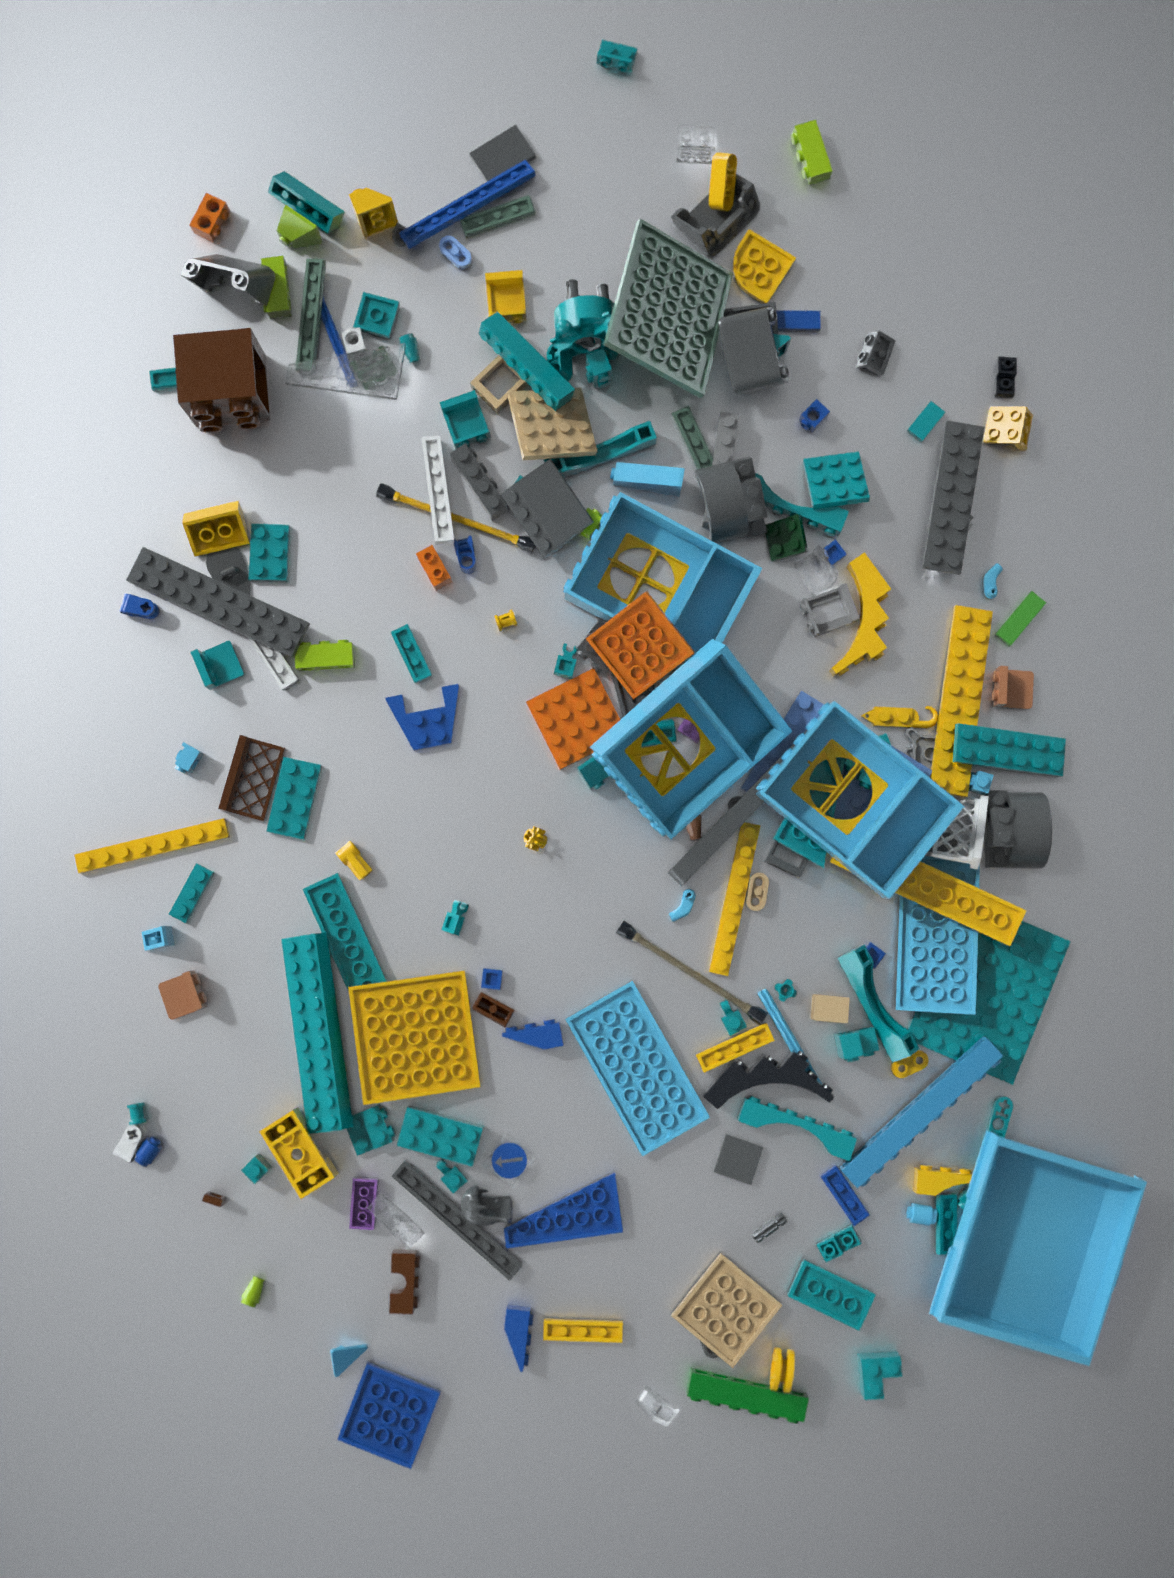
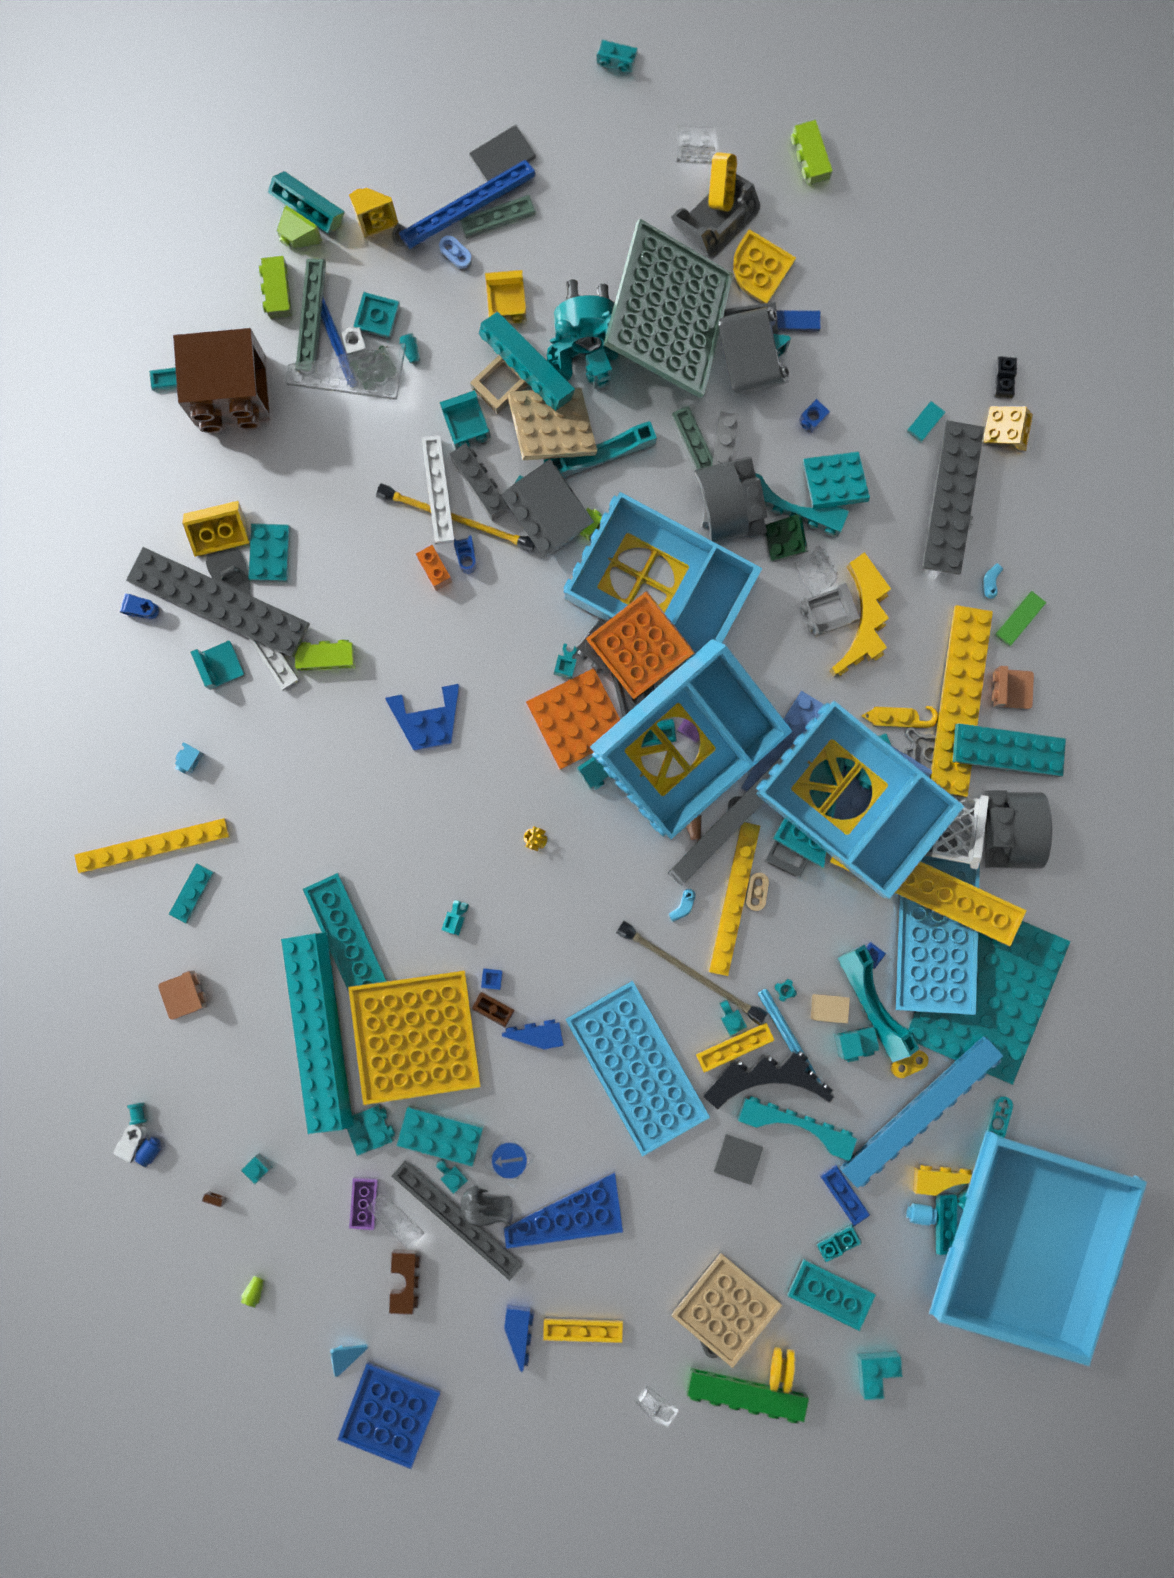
(158, 938): medium azure slope -> none
(205, 216): orange brick -> none
(235, 772): reddish brown fence -> none
(246, 276): dark grey windscreen -> none
(290, 1134): yellow plate -> none
(294, 798): teal plate -> none
(351, 857): yellow piece -> none
(411, 654): teal plate -> none
(505, 620): yellow bush -> none
(648, 478): medium azure slope -> none
(769, 1228): dark grey axle -> none
(835, 552): blue plate -> none
(876, 352): dark grey bracket -> none
(980, 782): medium azure brick -> none

